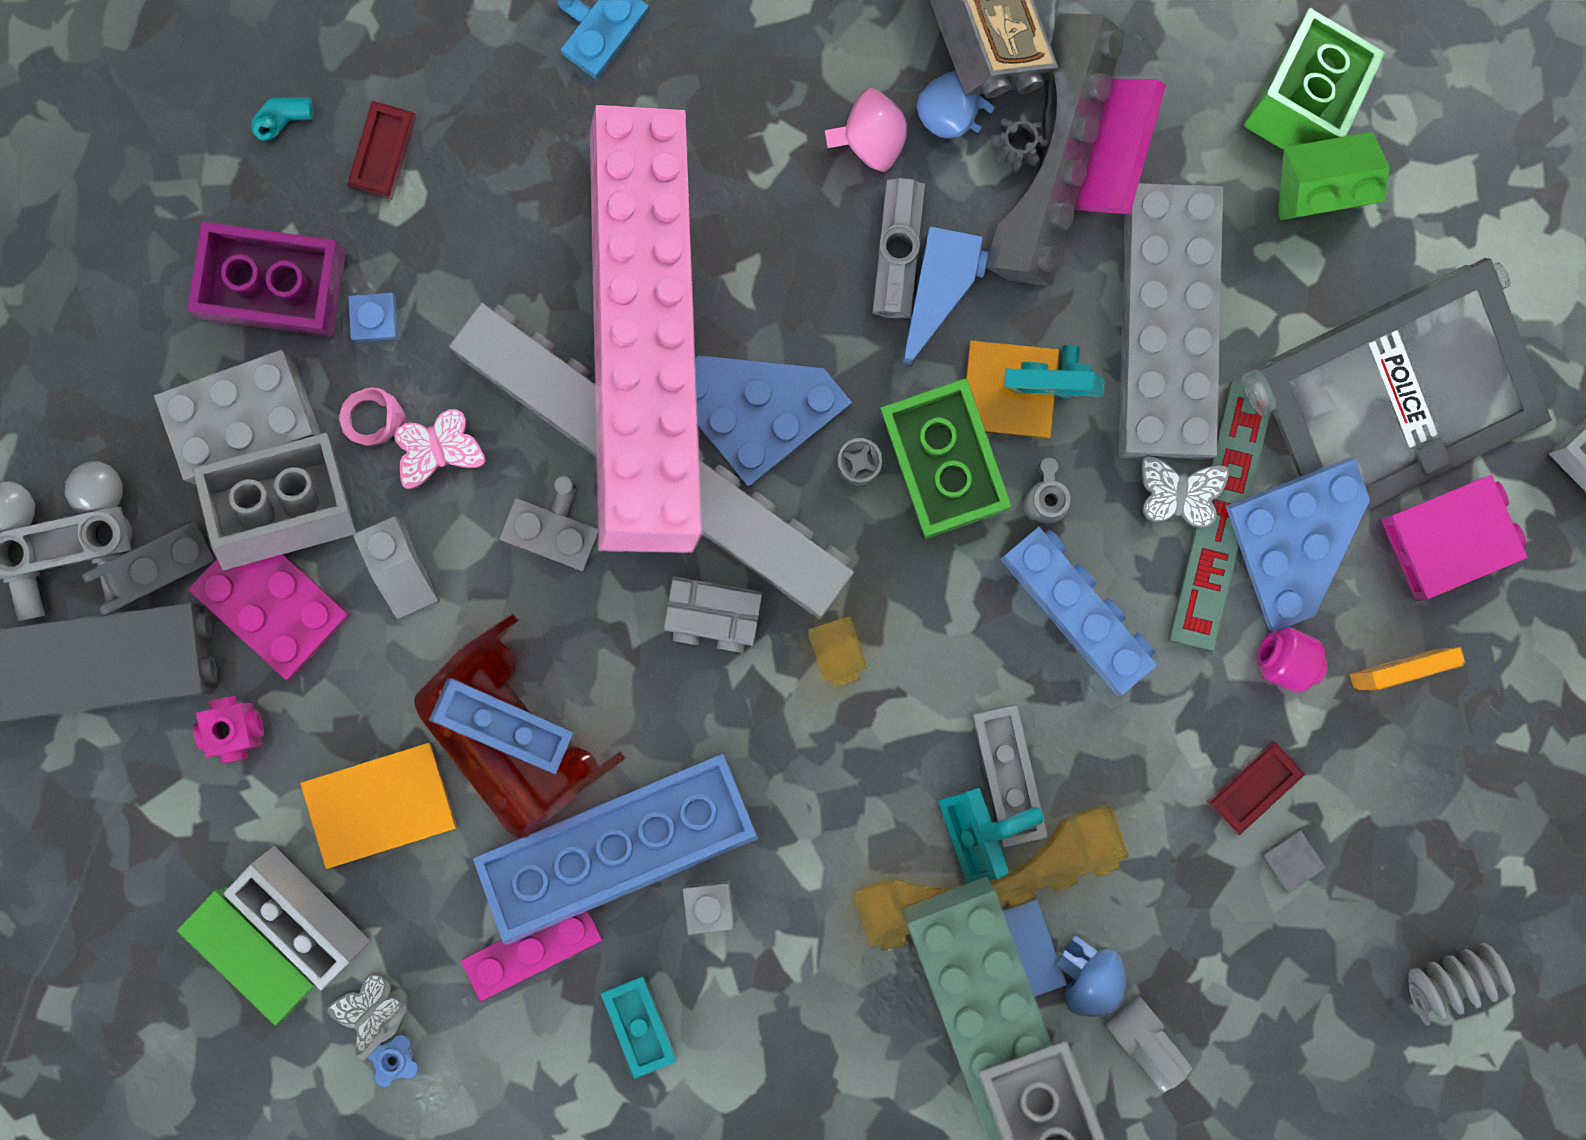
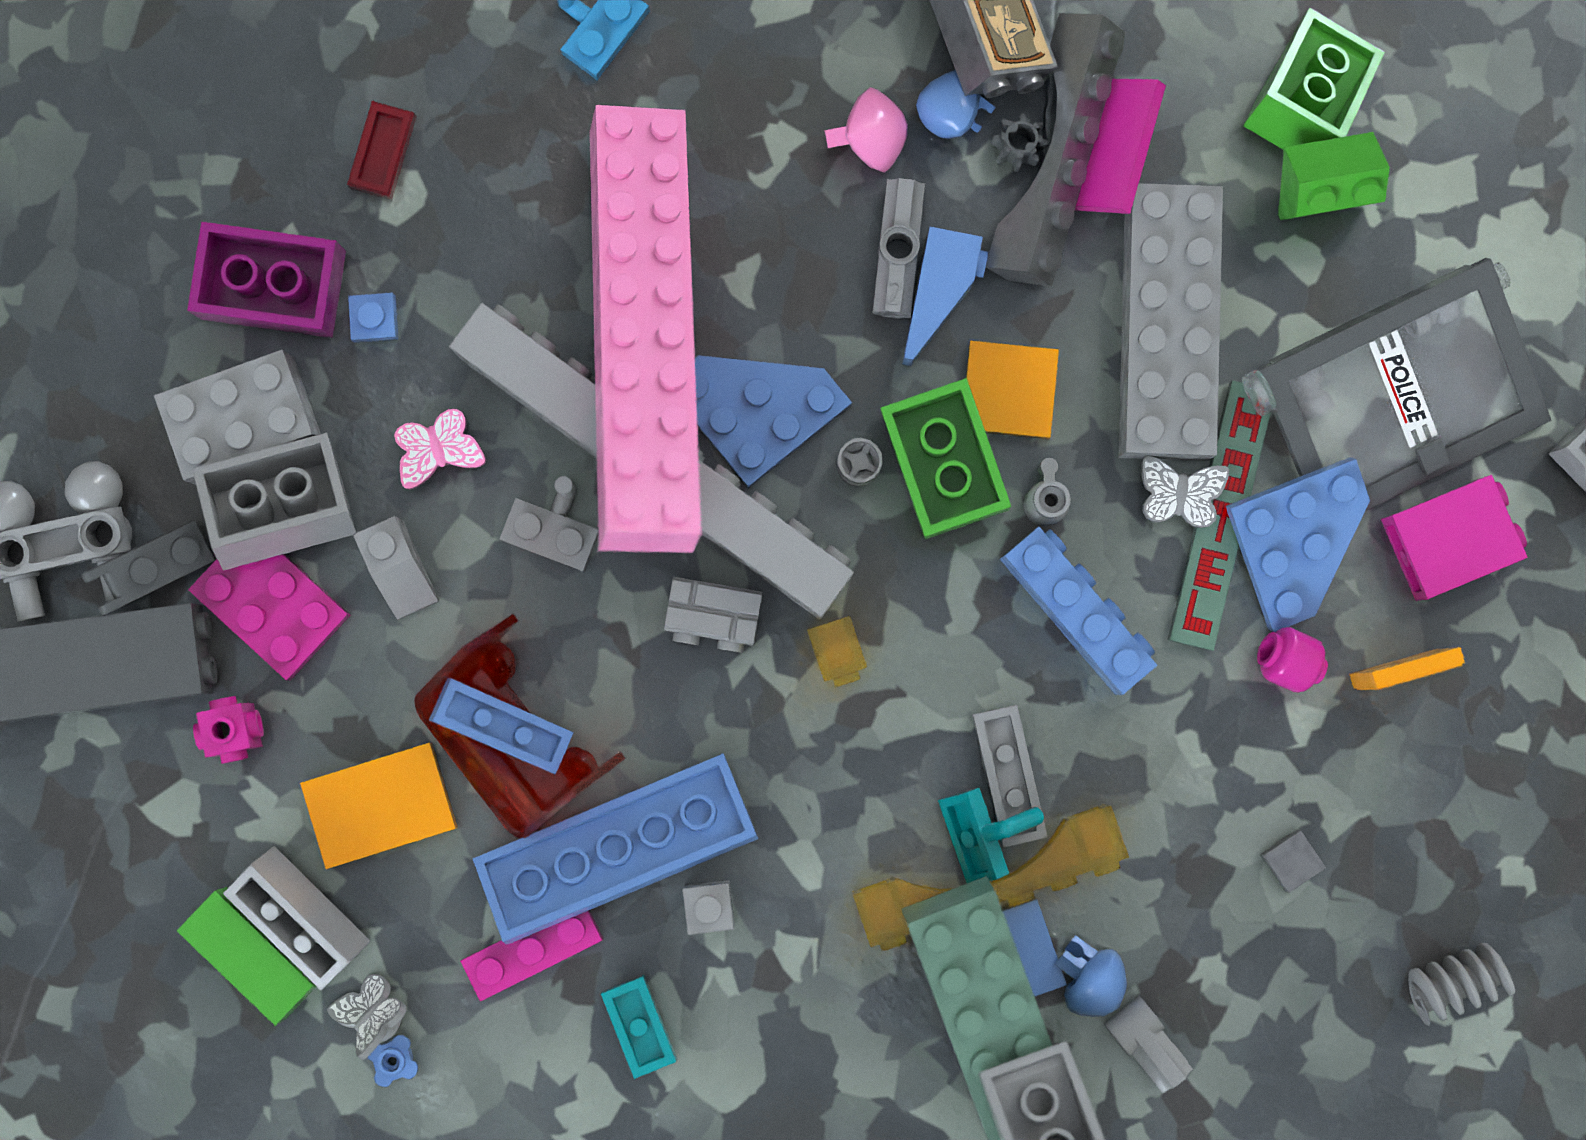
(277, 113): teal arm -> none
(395, 416): bright pink piece -> none
(1070, 381): teal plate -> none
(1255, 788): dark red tile -> none

